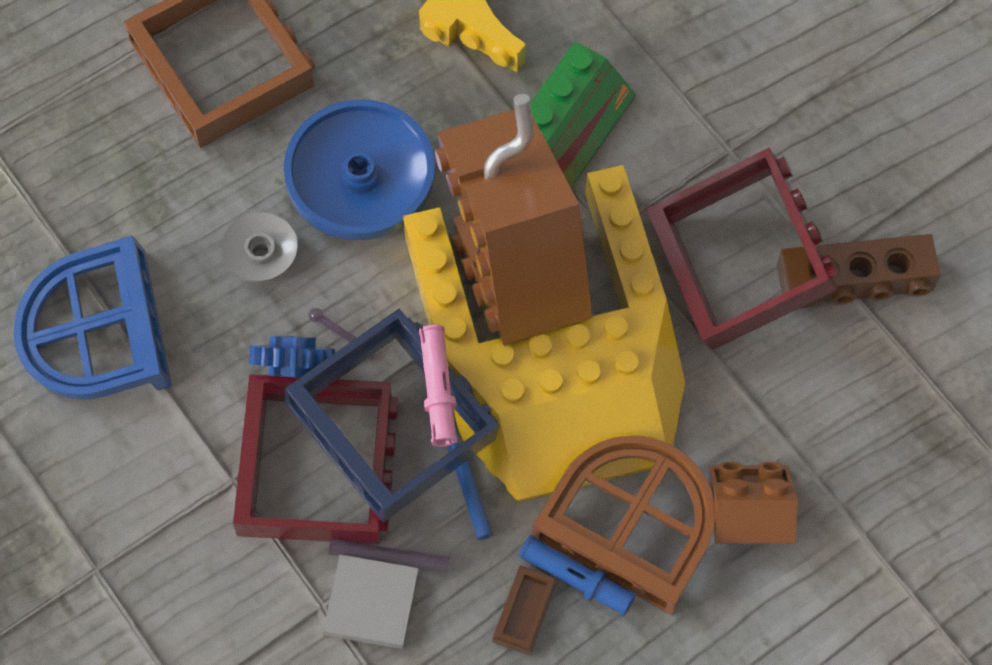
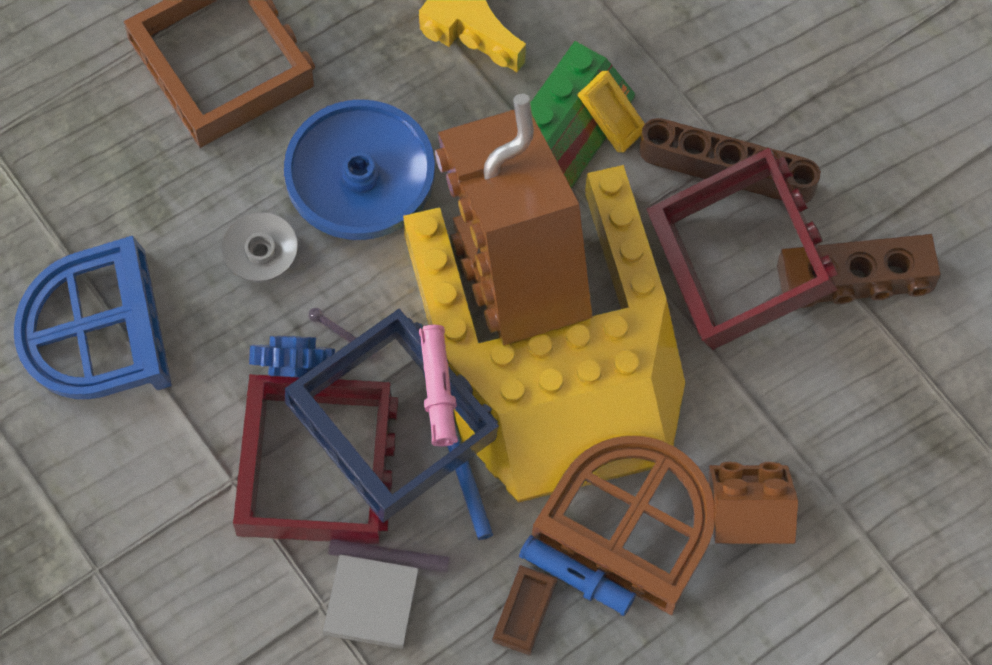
(612, 111): none -> yellow tile
(712, 150): none -> reddish brown beam

